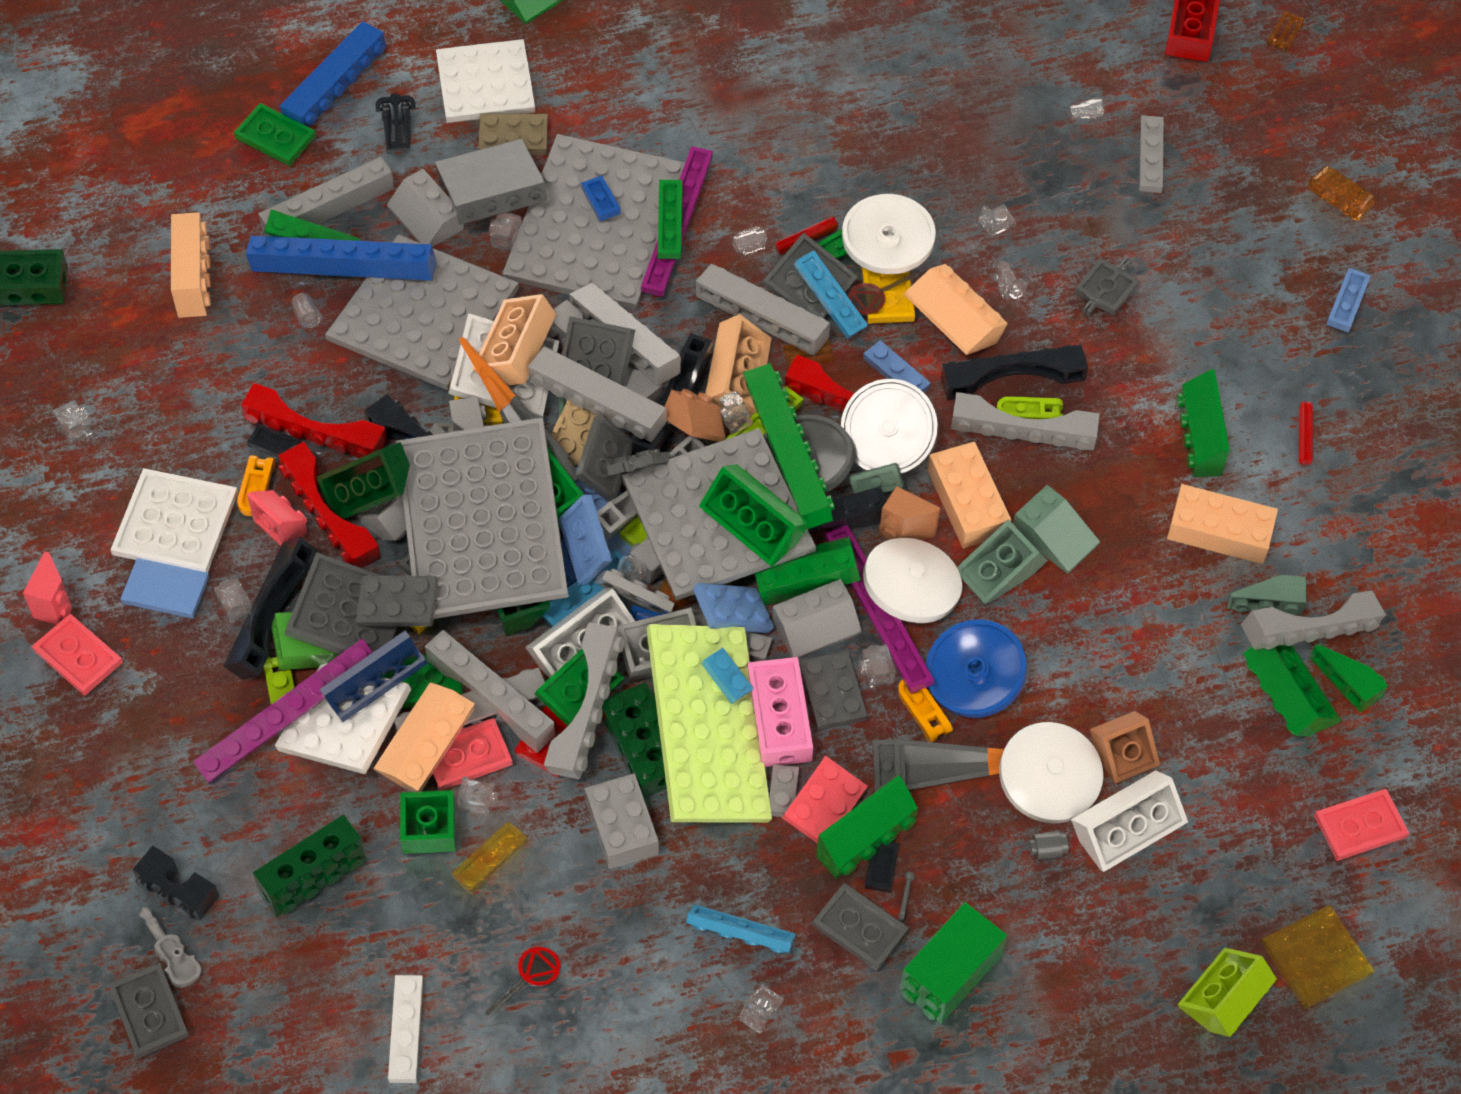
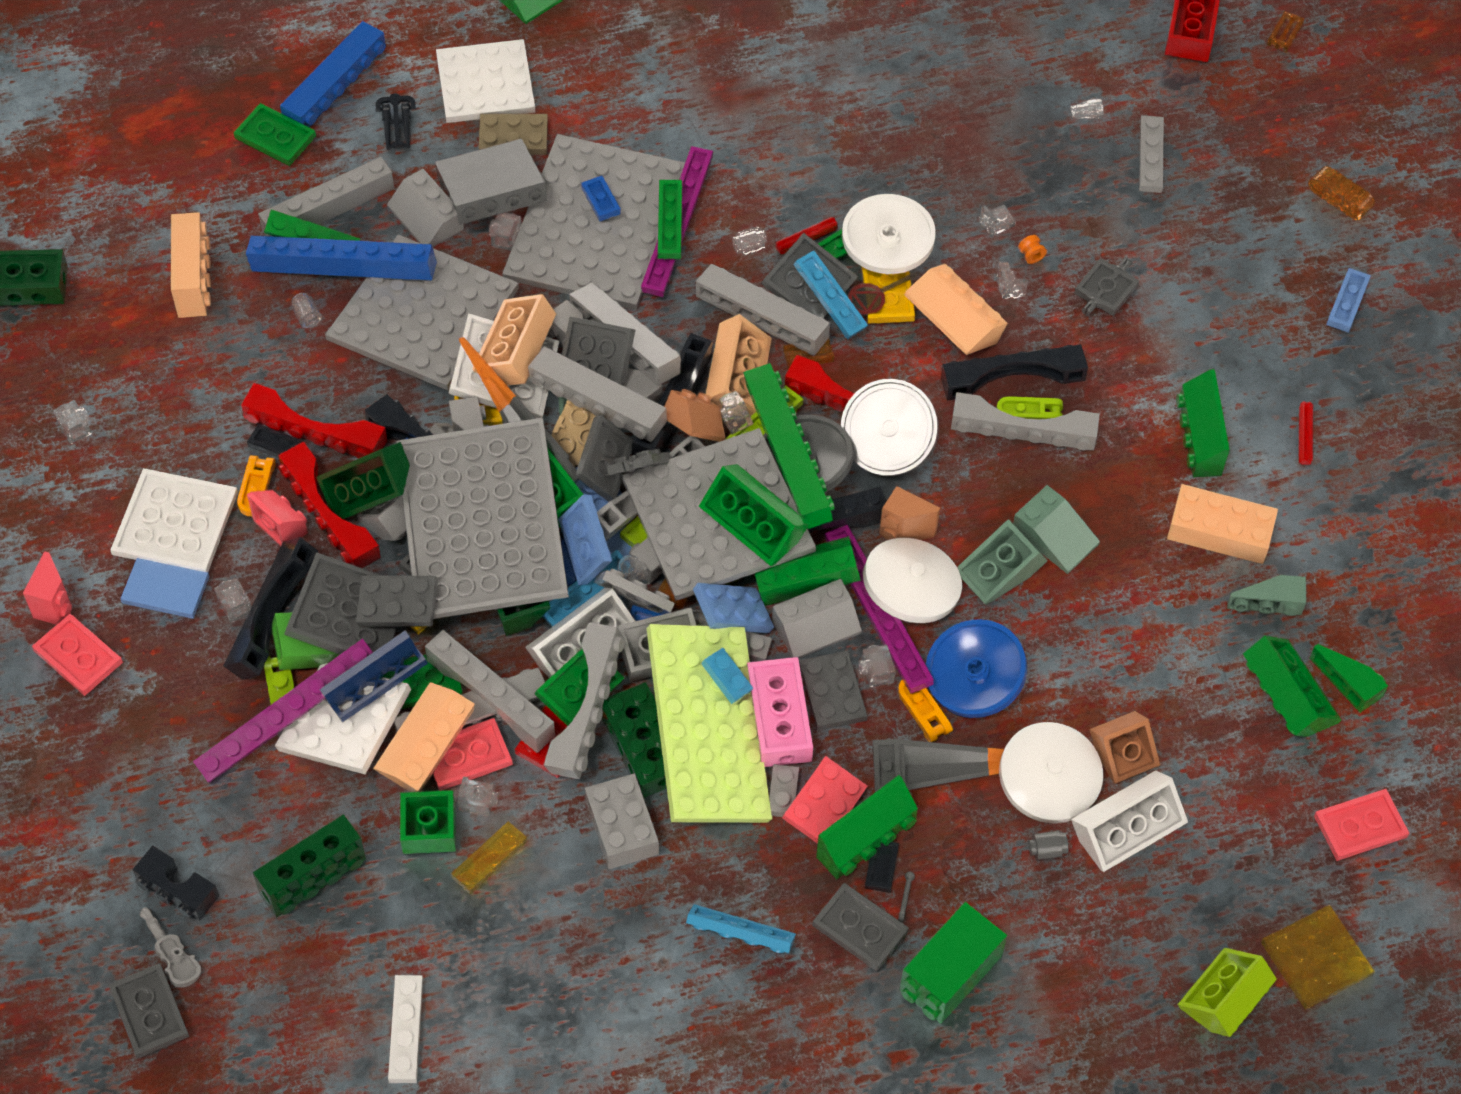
(536, 967): piece -> none
(760, 1008): clear bracket -> none
(885, 476): sand green plate -> none
(893, 366): medium blue plate -> none
(967, 493): light nougat brick -> none
(1032, 249): none -> orange wheel
(1272, 627): light grey arch -> none

